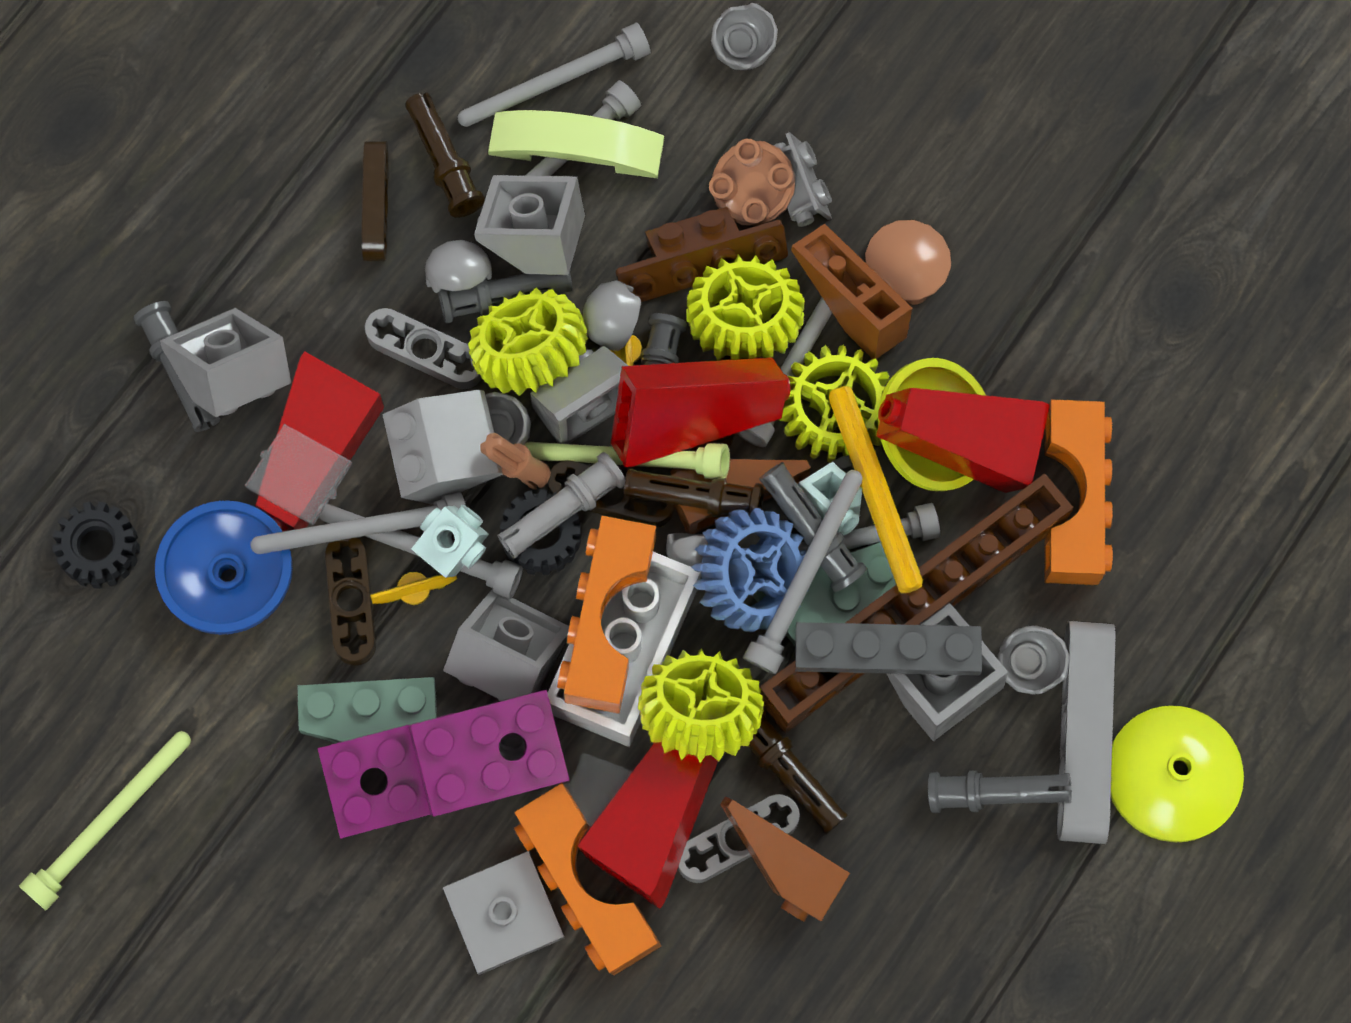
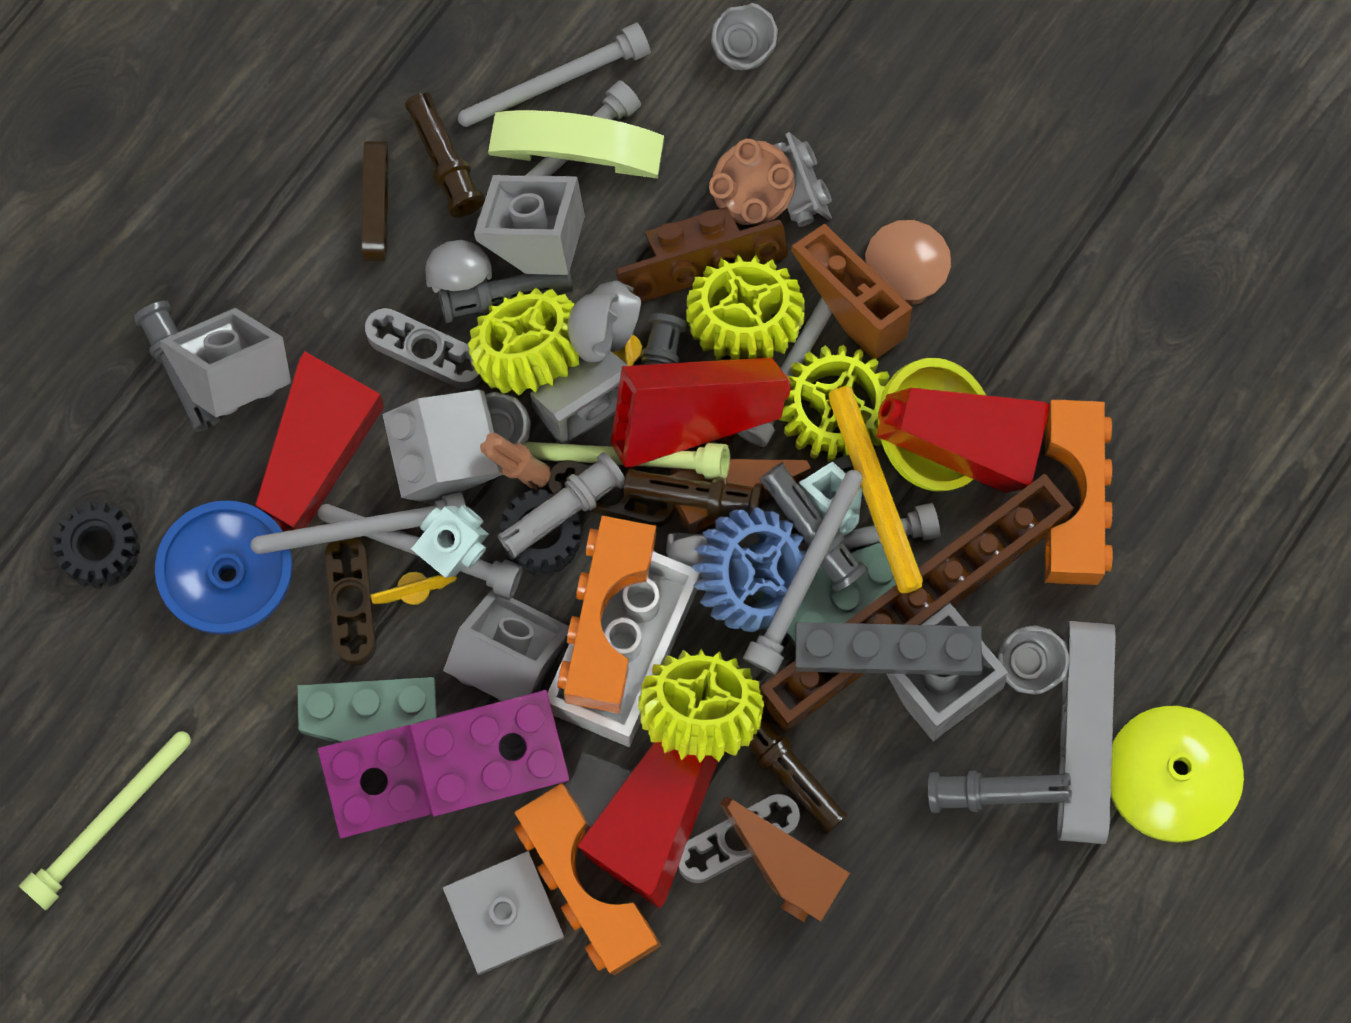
(298, 474): clear piece -> none
(591, 326): none -> light grey hair

